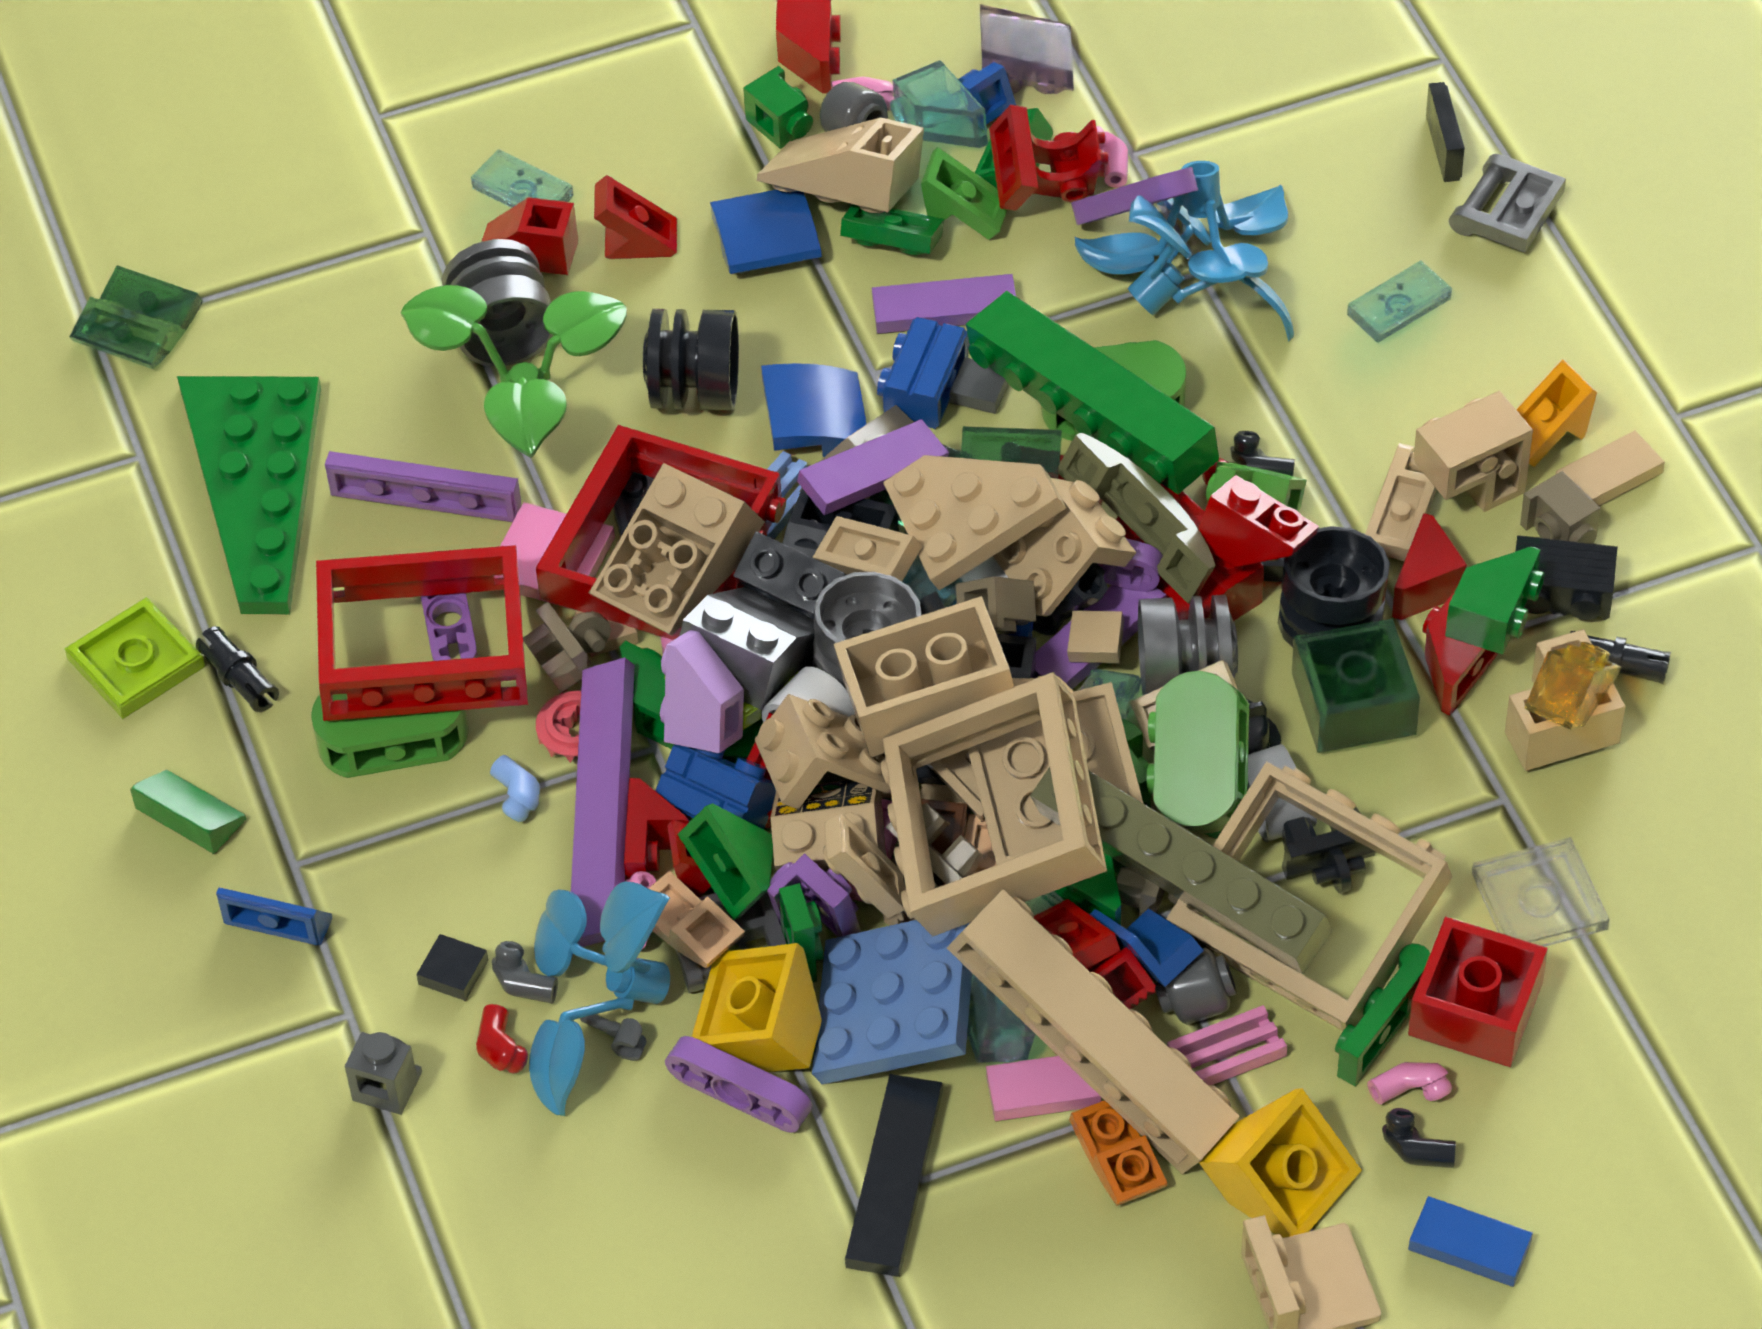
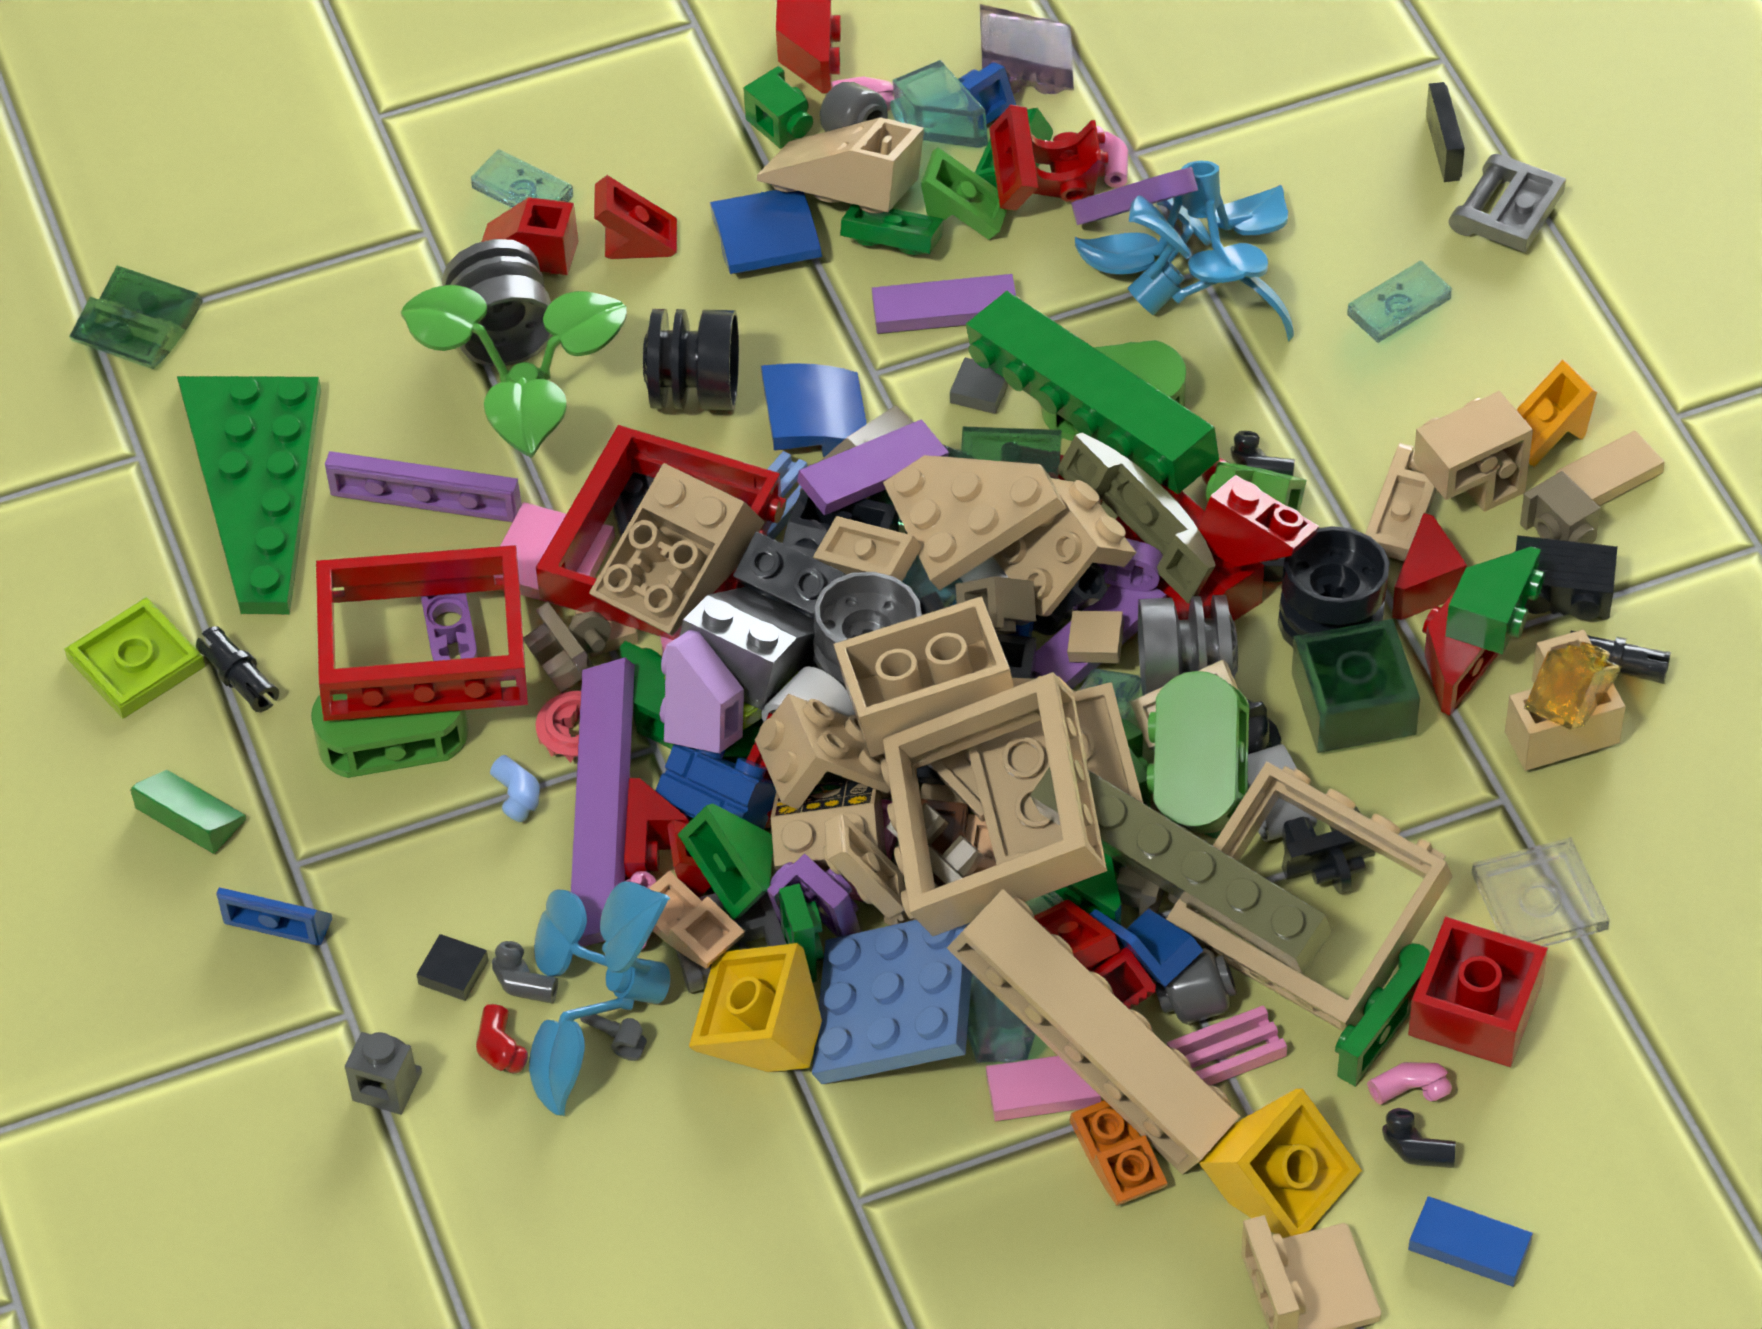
(738, 1084): medium lavender beam -> none
(894, 1175): black tile -> none
(923, 370): blue brick -> none

